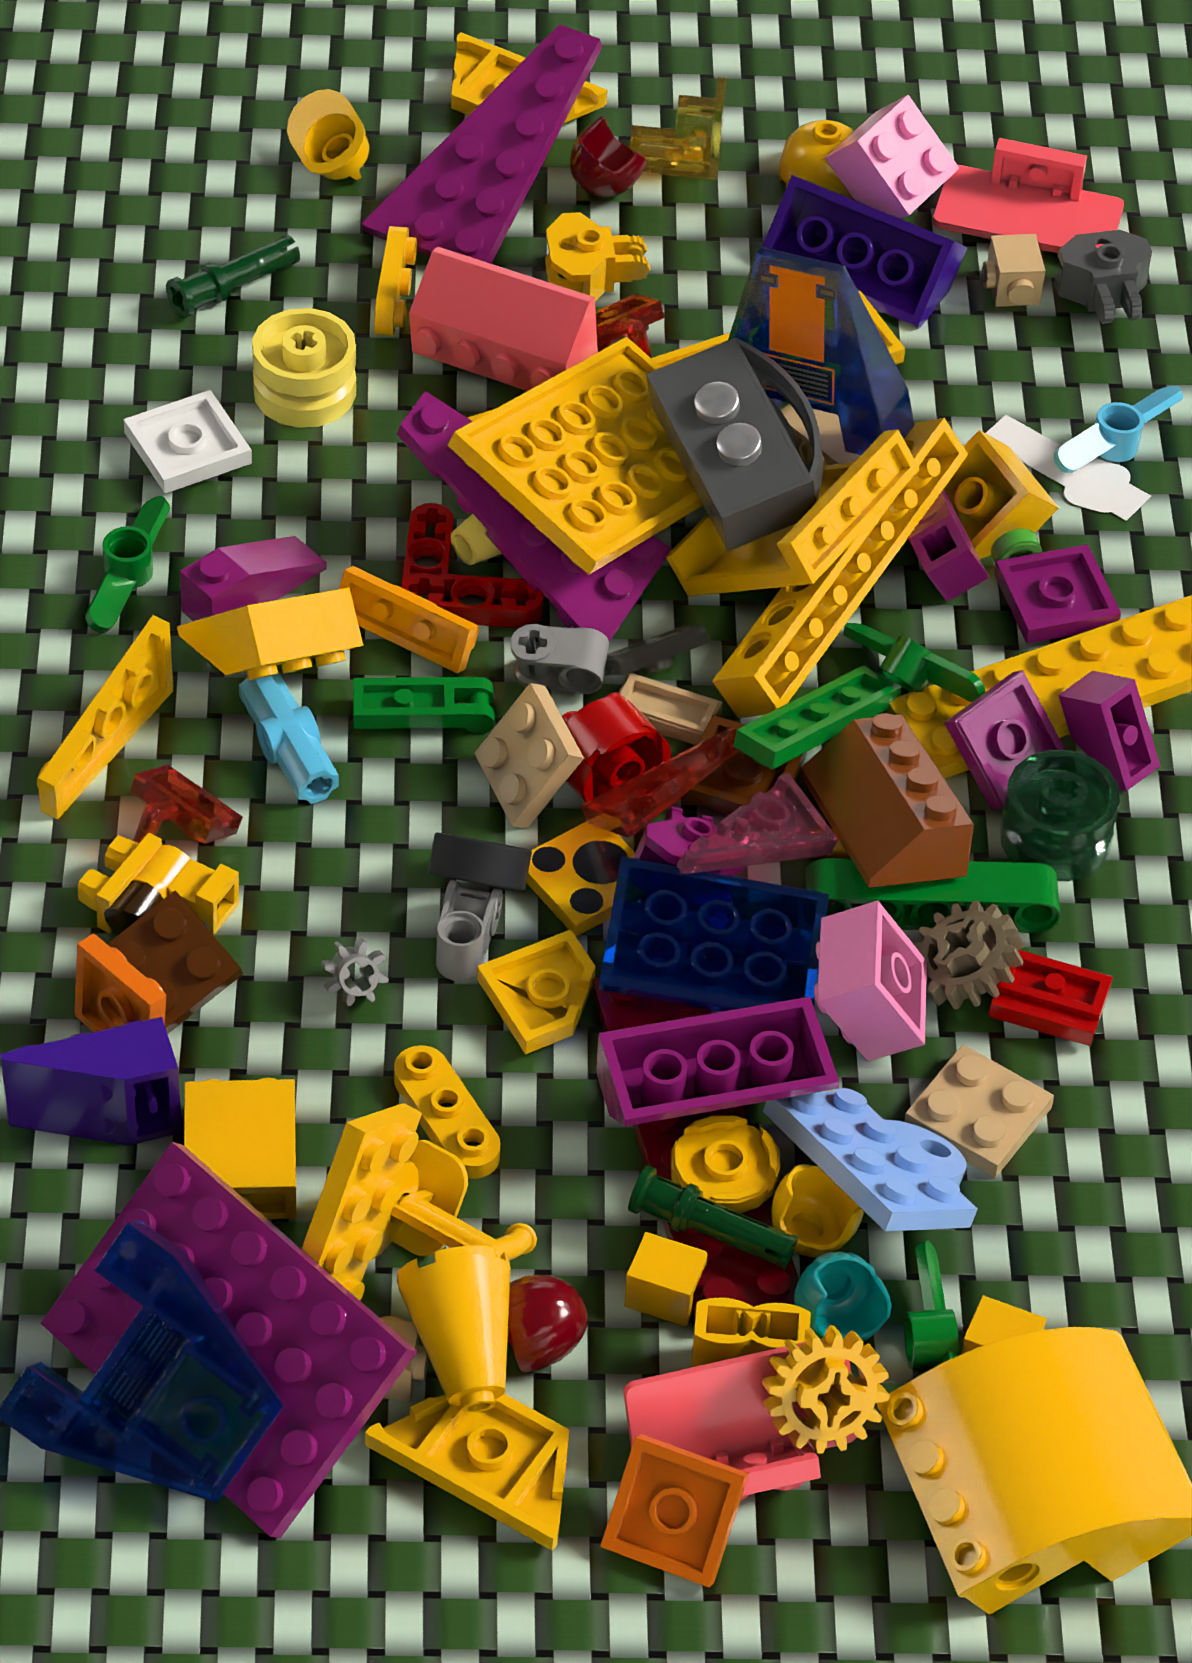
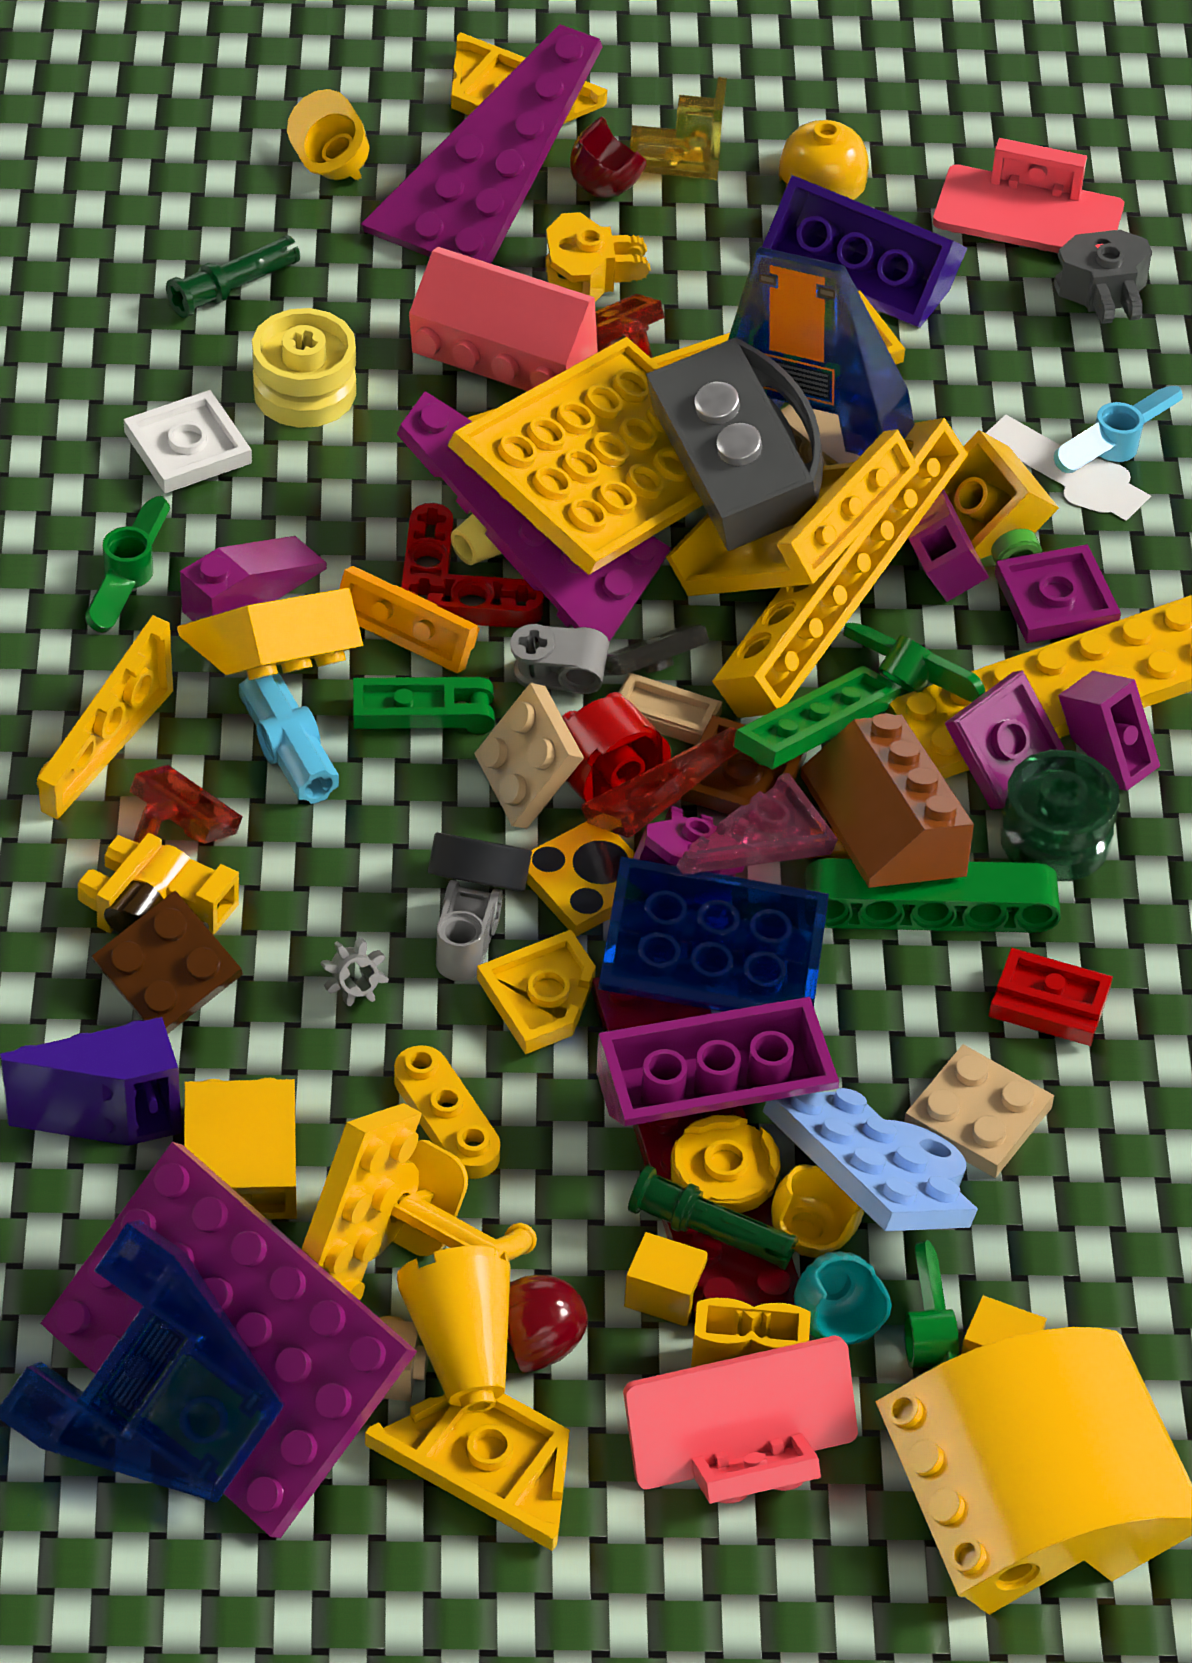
(111, 989): orange plate -> none
(394, 281): yellow plate -> none
(674, 1510): orange plate -> none
(811, 1371): yellow gear -> none
(871, 981): bright pink brick -> none
(893, 160): bright pink brick -> none
(967, 954): dark tan gear -> none
(1014, 270): tan brick -> none

